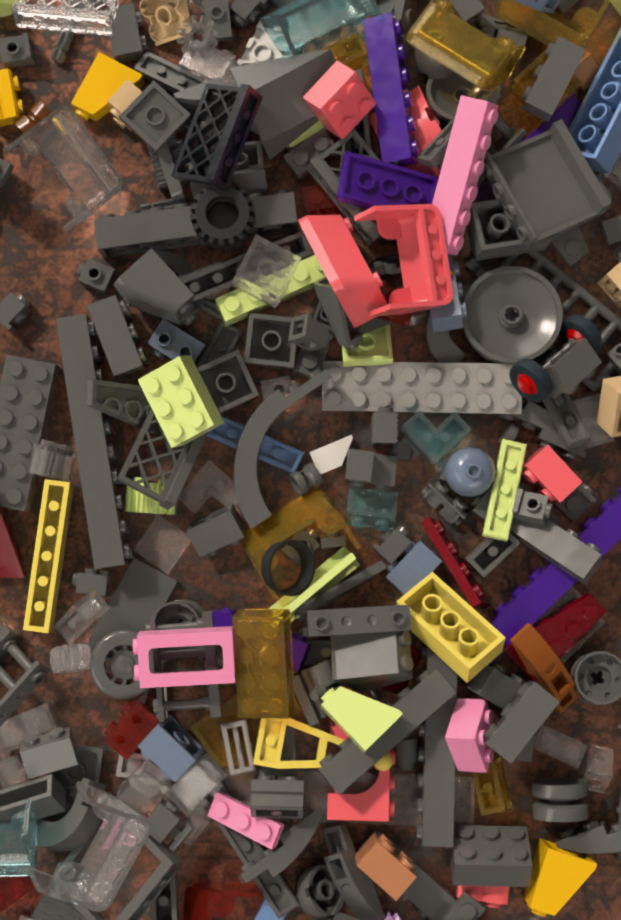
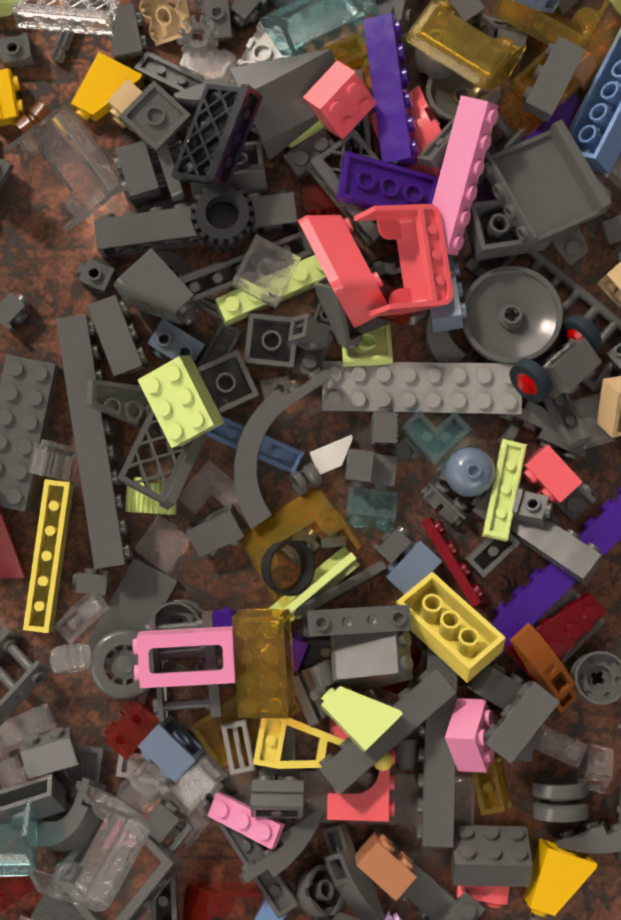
(139, 175): none -> dark grey brick

